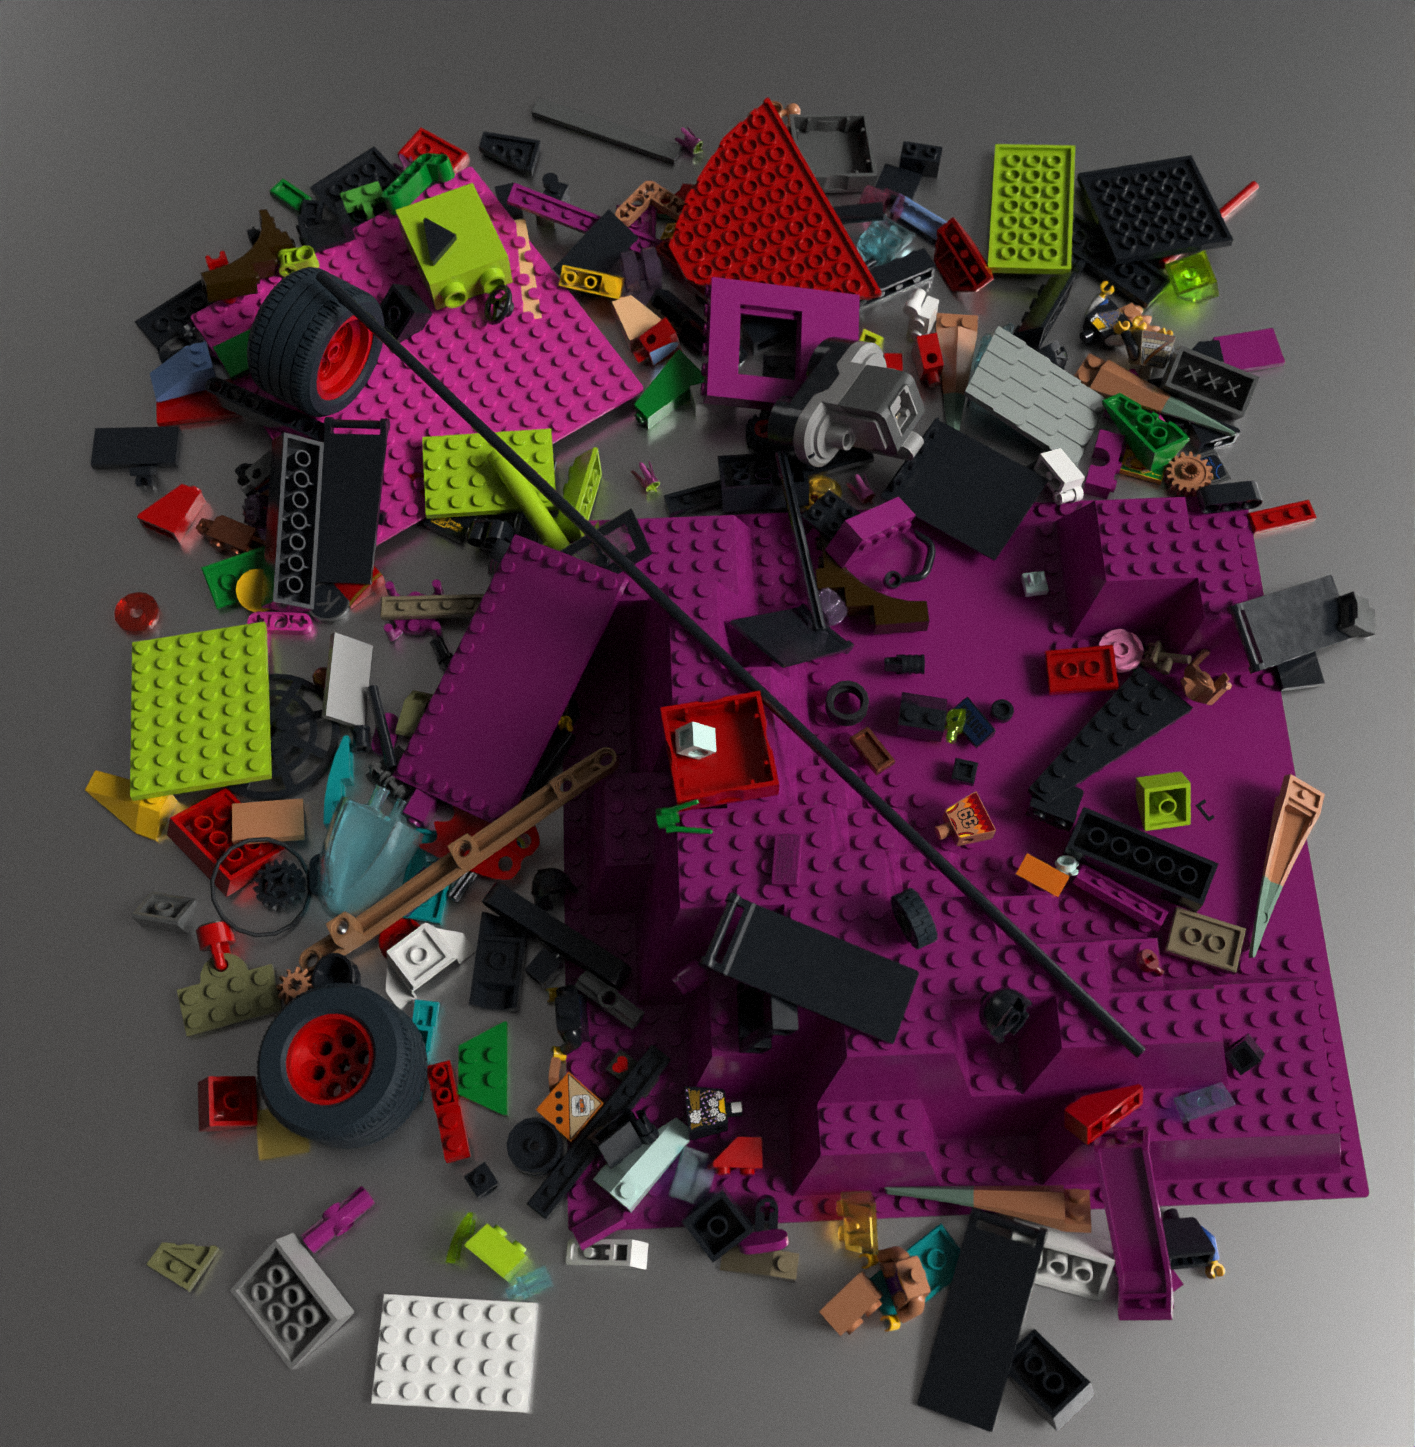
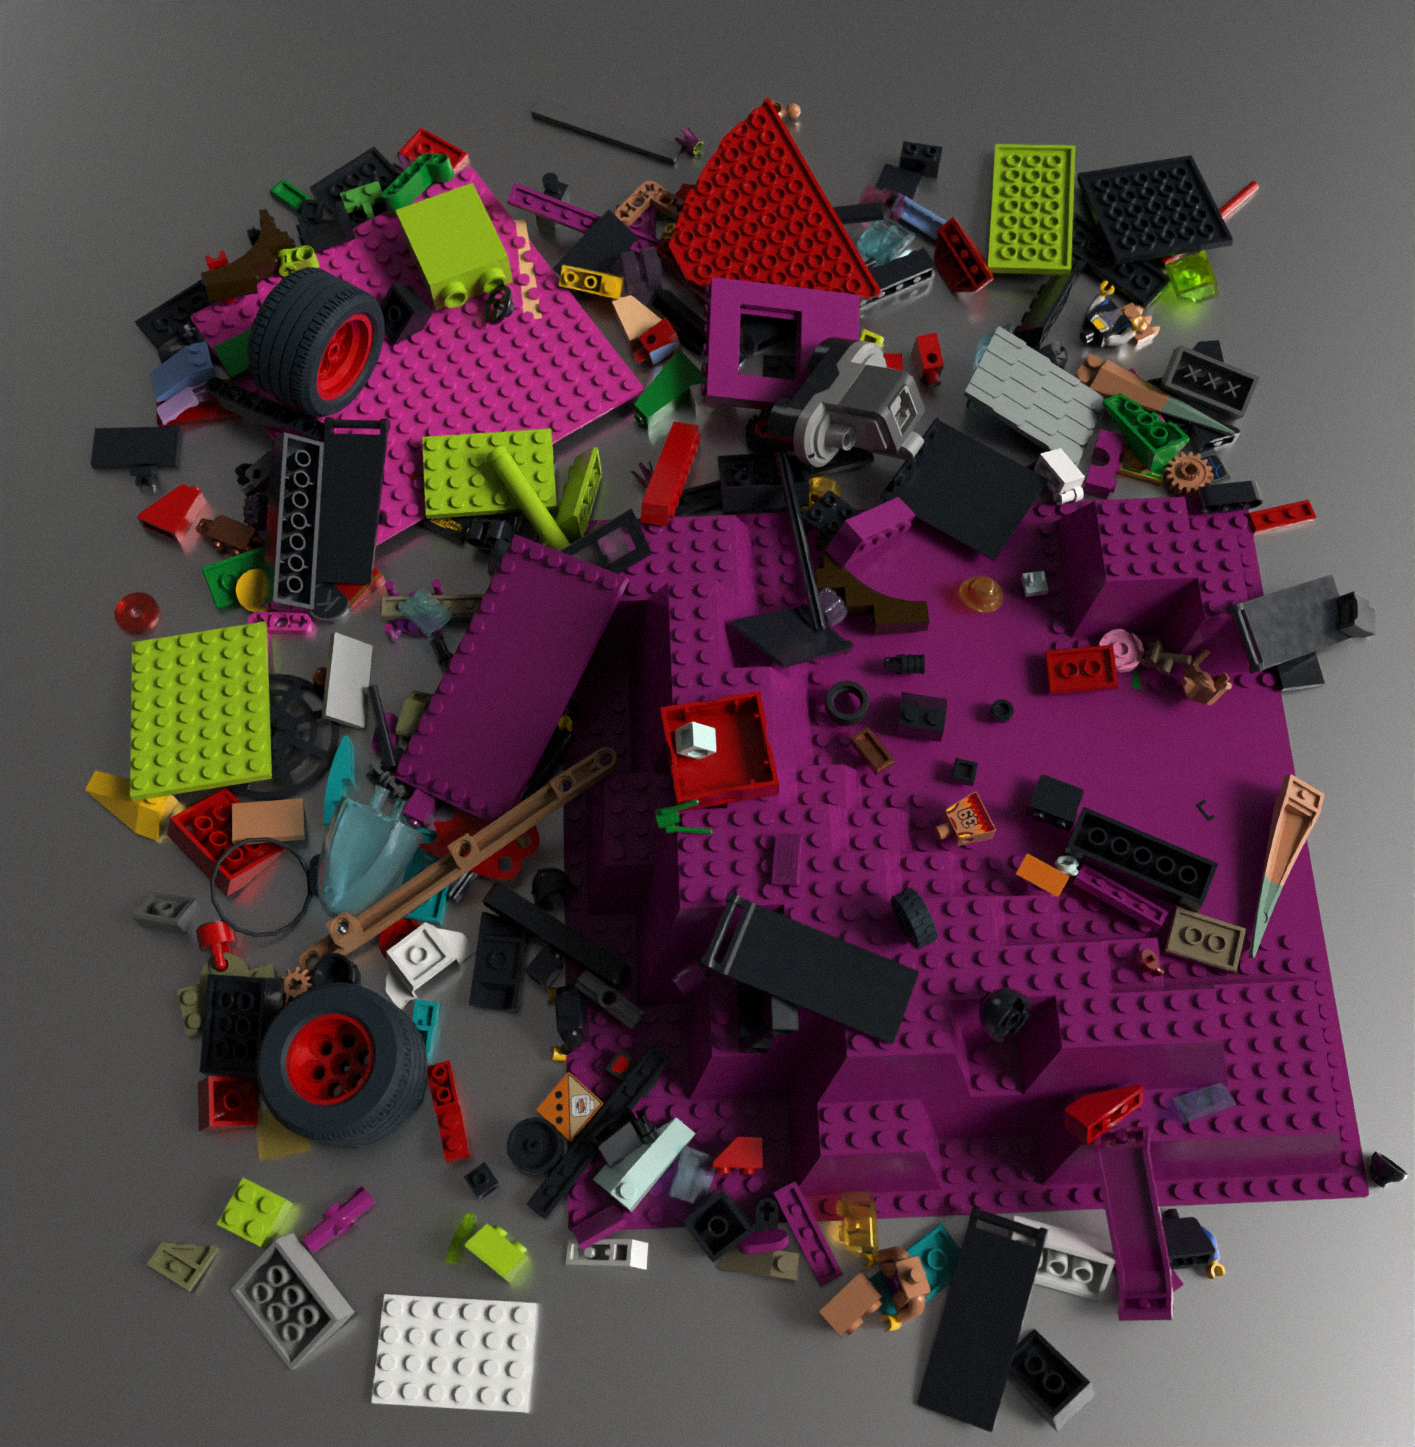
(181, 401): none -> lavender arm
(236, 1020): none -> black slope
(254, 1213): none -> lime brick
(280, 874): black gear -> none
(360, 739): black bush -> none
(426, 612): none -> clear light blue plate
(438, 240): black tile -> none
(485, 1069): green wing -> none
(503, 193): black tile -> none
(511, 150): black wing -> none
(531, 1283): clear light blue hinge -> none
(554, 1070): nougat tile -> none
(670, 474): none -> red brick
(708, 1111): torso -> none
(742, 675): black piece -> none
(808, 1233): none -> magenta plate
(836, 149): dark grey tile -> none
(866, 493): flat silver piece -> none
(898, 580): black hinge -> none
(921, 317): white hinge -> none
(928, 561): black animal -> none
(954, 728): clear neon green piece -> none
(957, 343): nougat plate -> none
(976, 727): slope -> none
(981, 594): none -> clear yellow hat
(1042, 1204): nougat plate -> none
(1127, 719): black wing -> none
(1146, 347): torso -> none
(1164, 800): lime slope -> none
(1244, 1054): black brick -> none
(1252, 350): magenta tile -> none
(1386, 1170): none -> black piece

